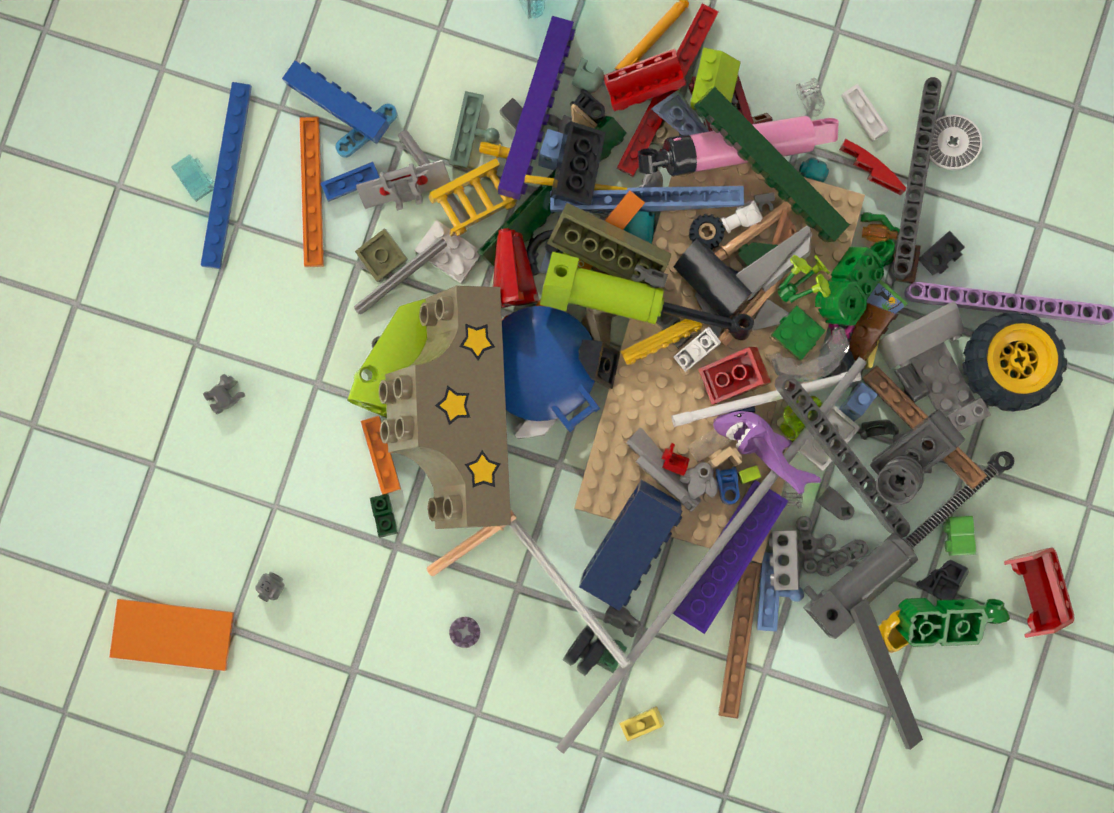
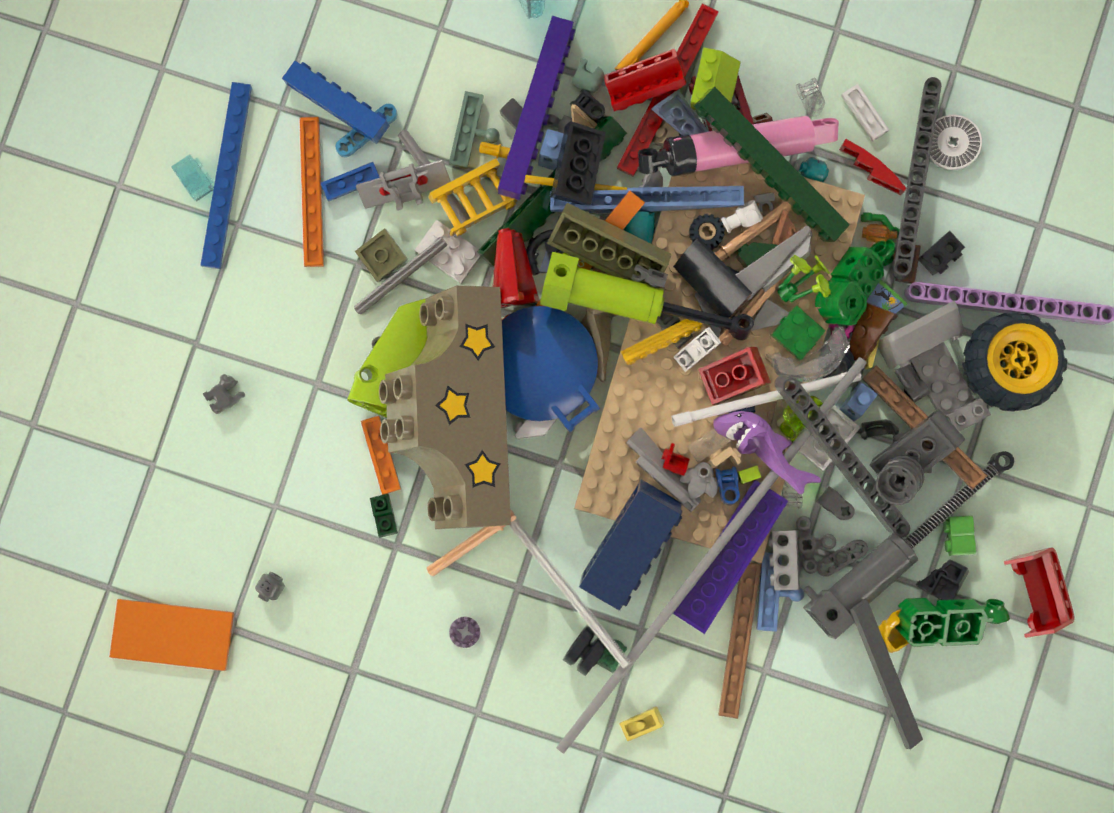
(599, 361): black slope -> none
(622, 620): dark grey animal -> none

